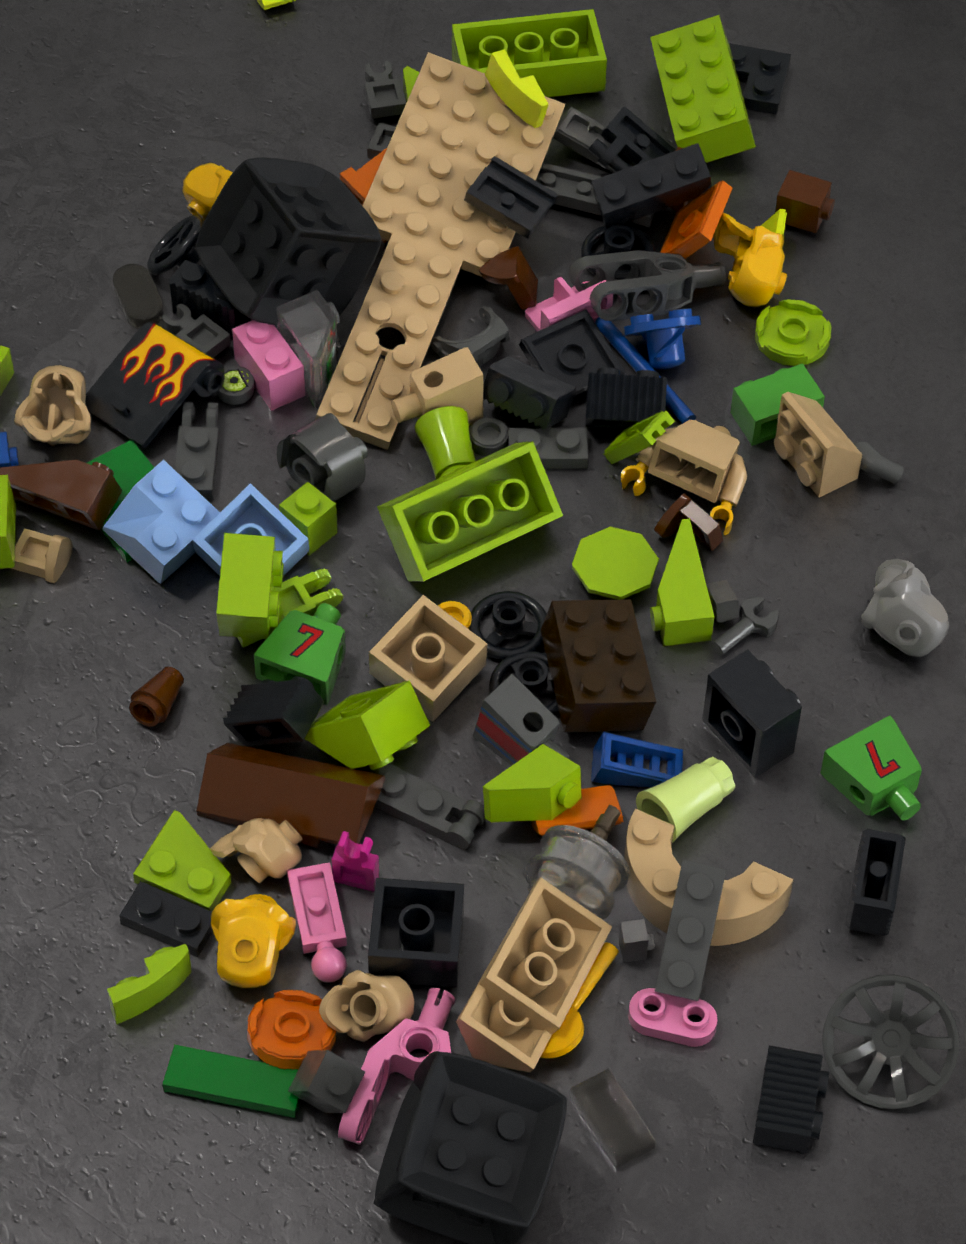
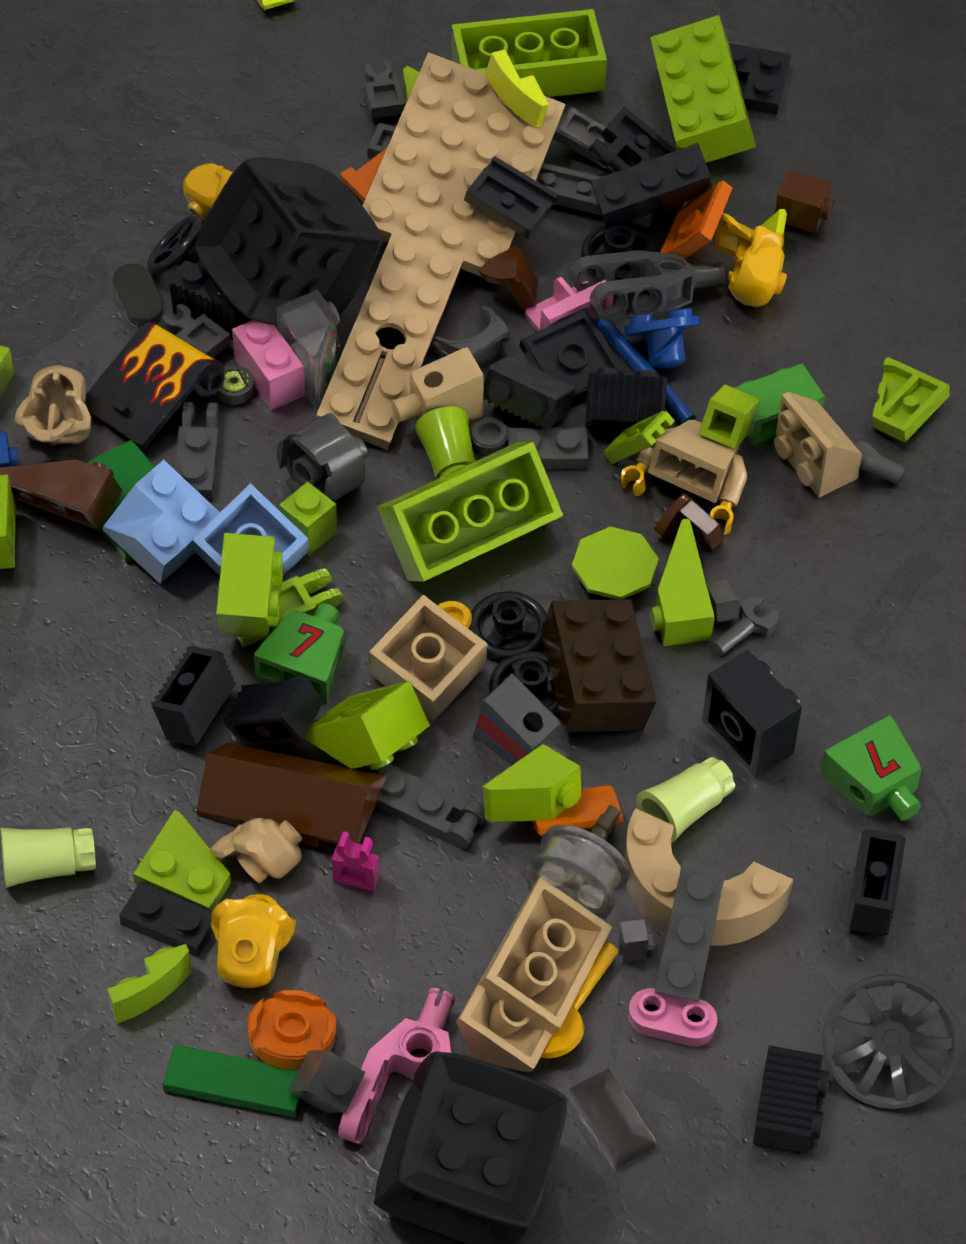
(42, 554): tan tile -> none
(45, 853): none -> yellowish green plant
(156, 697): reddish brown cone -> none
(193, 695): none -> black brick
(319, 919): bright pink plate -> none
(367, 1005): tan head -> none
(417, 931): black brick -> none
(623, 747): blue slope -> none
(729, 416): none -> lime brick
(792, 332): lime tile -> none
(905, 609): light grey head -> none
(906, 399): none -> lime wing

